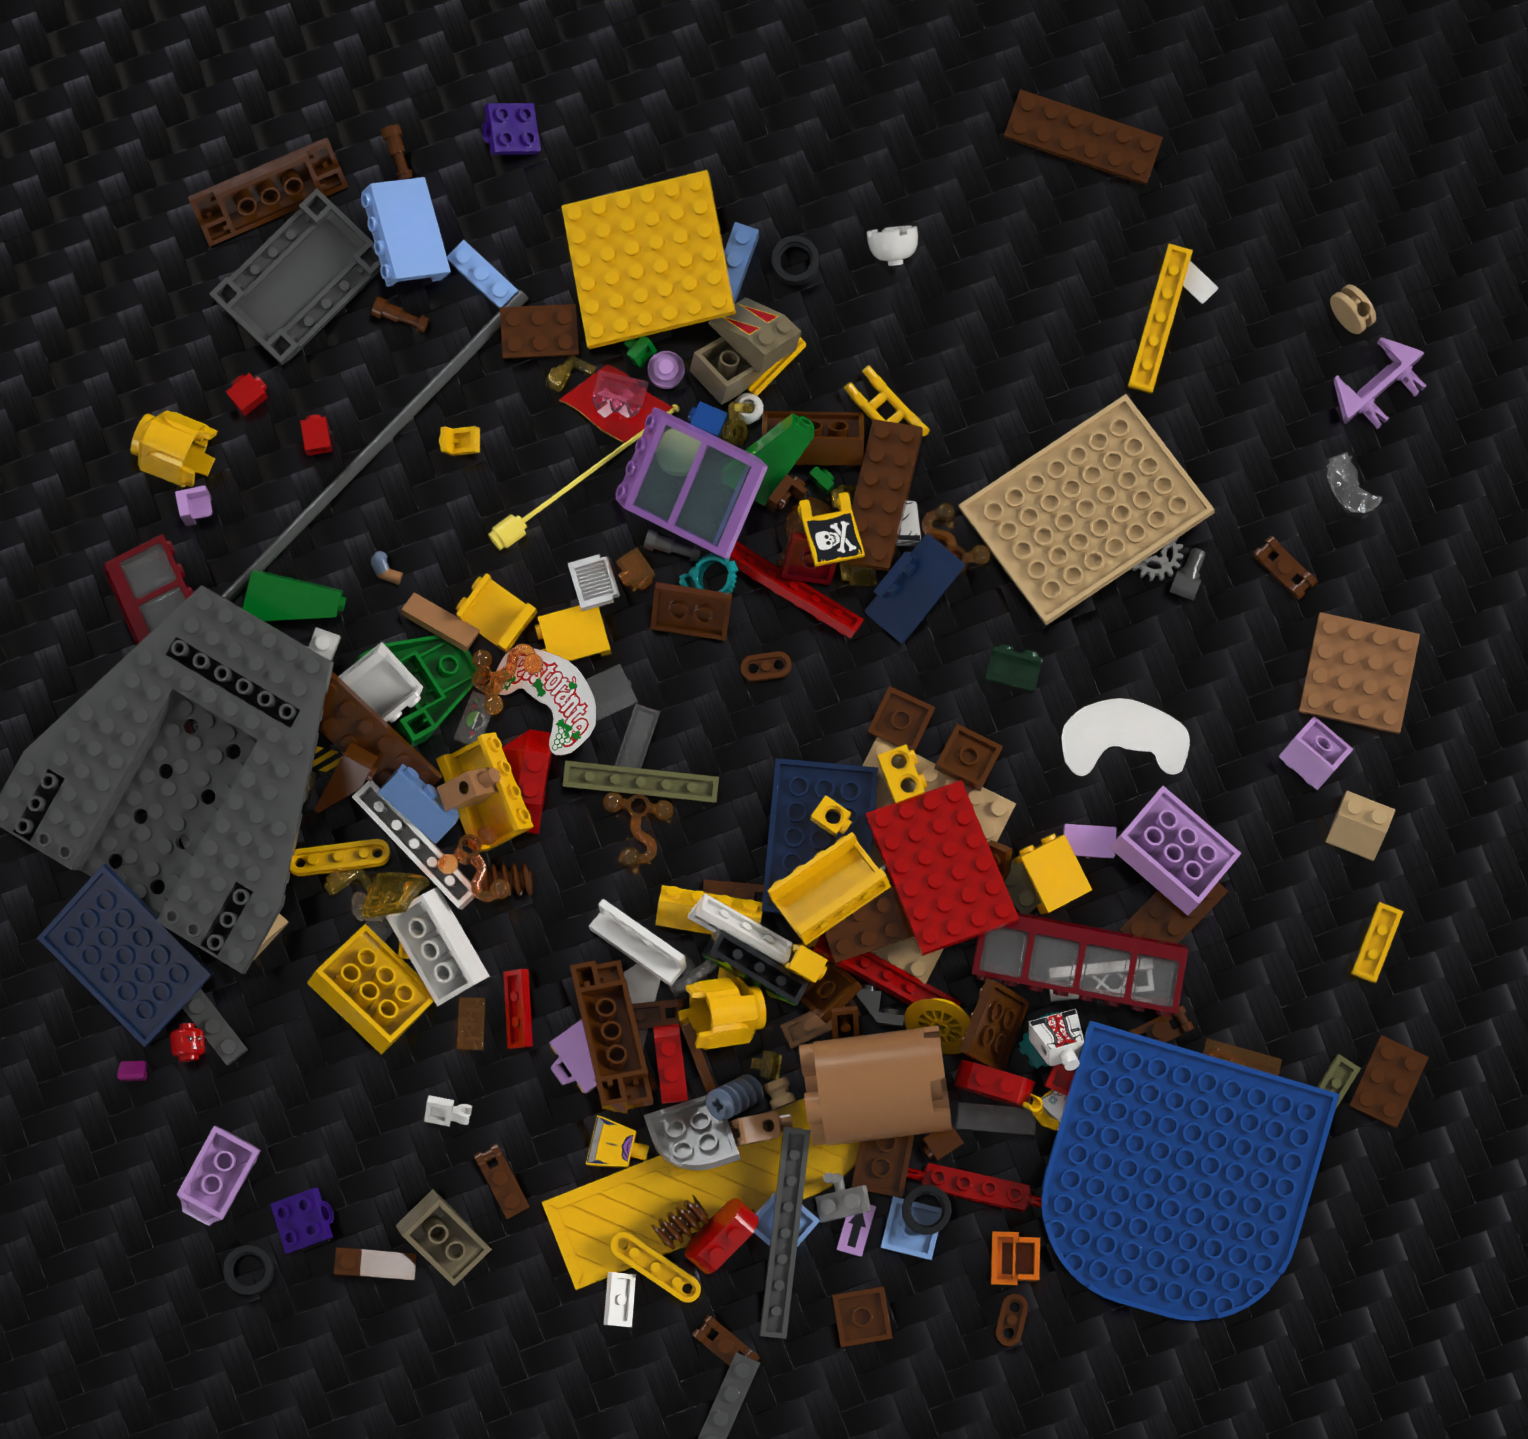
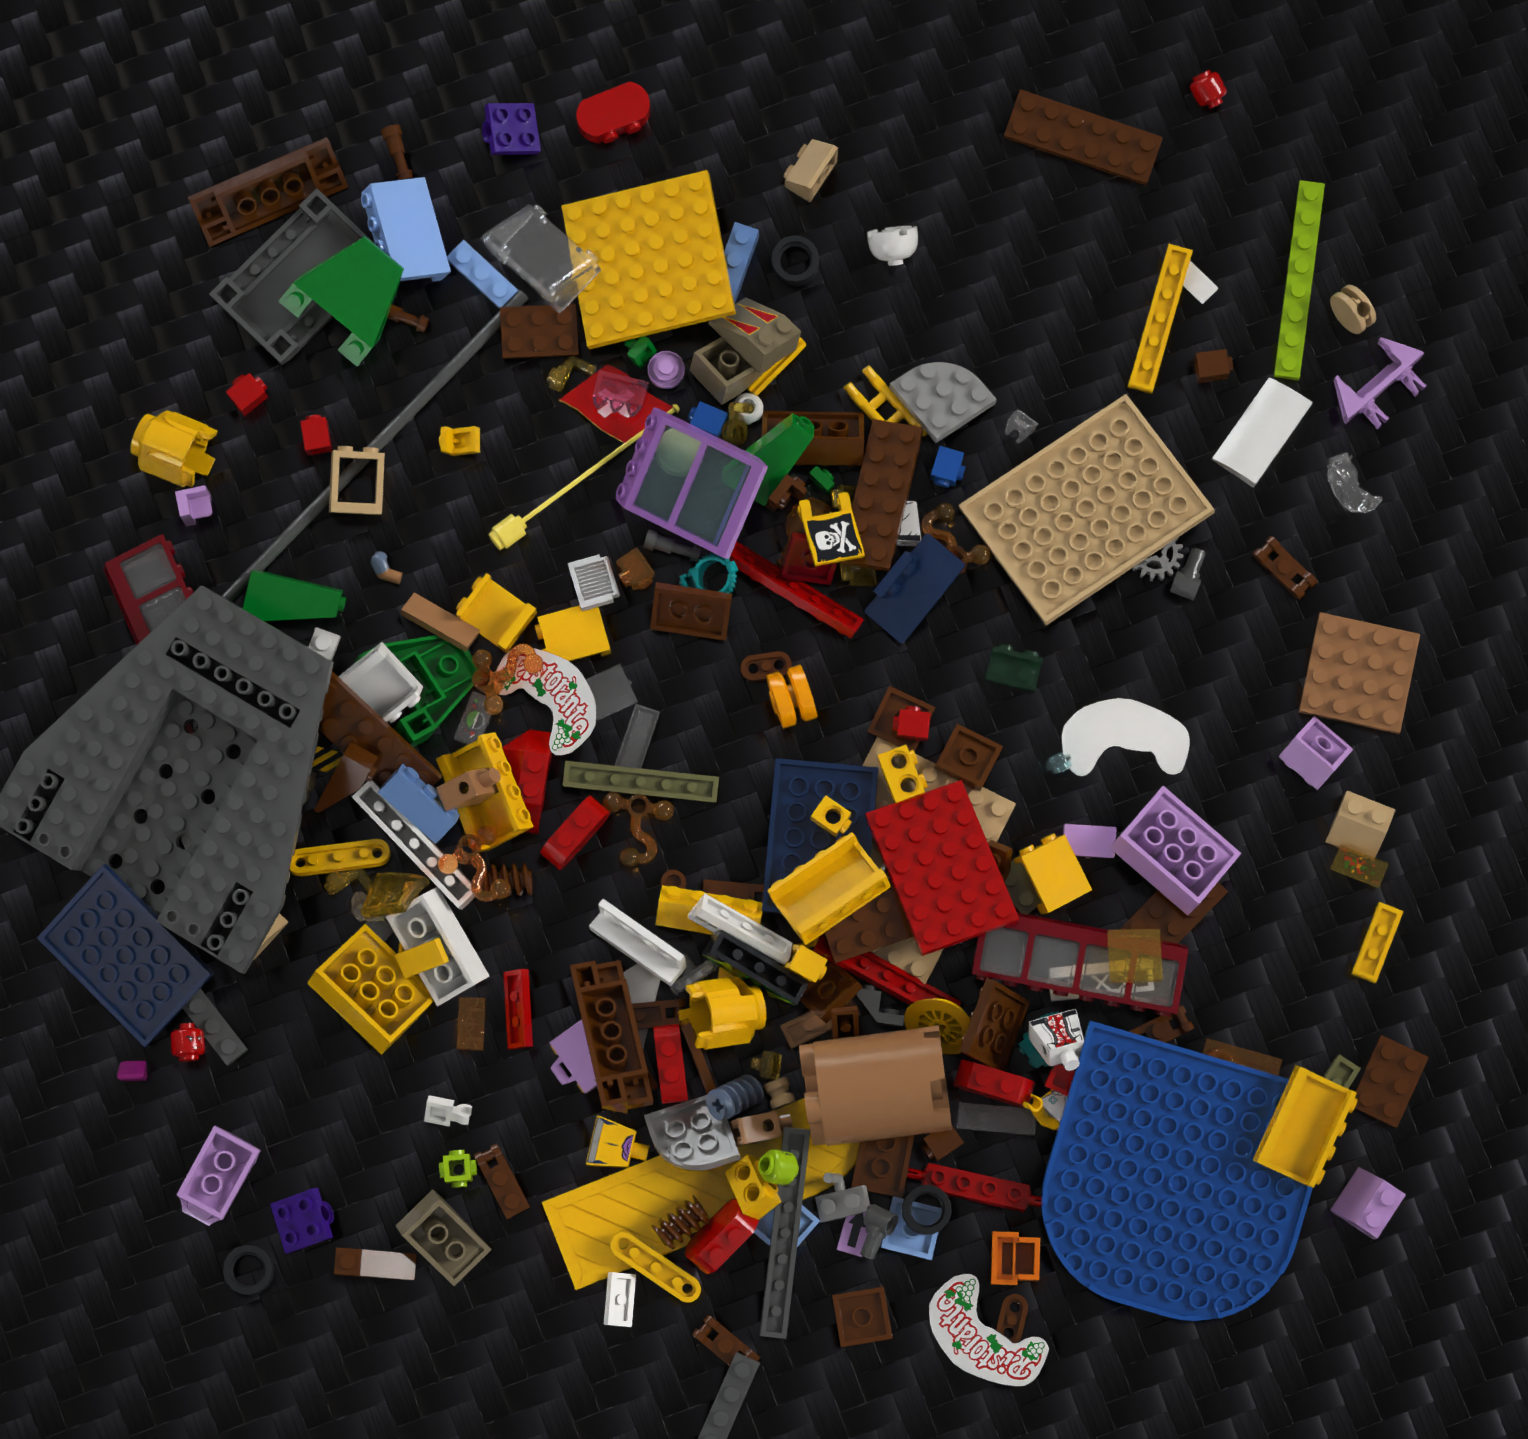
(355, 289): none -> green wedge
(356, 508): none -> tan window
(421, 958): none -> yellow tile
(455, 1158): none -> lime brick
(542, 255): none -> clear windscreen
(575, 832): none -> red brick
(613, 113): none -> red brick
(673, 878): none -> reddish brown tile
(751, 1191): none -> yellow brick
(778, 1167): none -> lime head
(791, 696): none -> light orange wheel
(811, 169): none -> tan slope
(879, 1225): none -> dark grey pin
(912, 724): none -> red brick
(942, 397): none -> light grey plate
(947, 467): none -> blue brick
(979, 1347): none -> sticker
(1021, 423): none -> clear tile
(1059, 763): none -> clear light blue plate
(1134, 955): none -> clear yellow tile
(1208, 89): none -> red head
(1212, 366): none -> reddish brown brick
(1262, 431): none -> white slope
(1299, 280): none -> lime plate
(1305, 1127): none -> yellow panel
(1359, 866): none -> clear yellow tile
(1367, 1202): none -> lavender slope

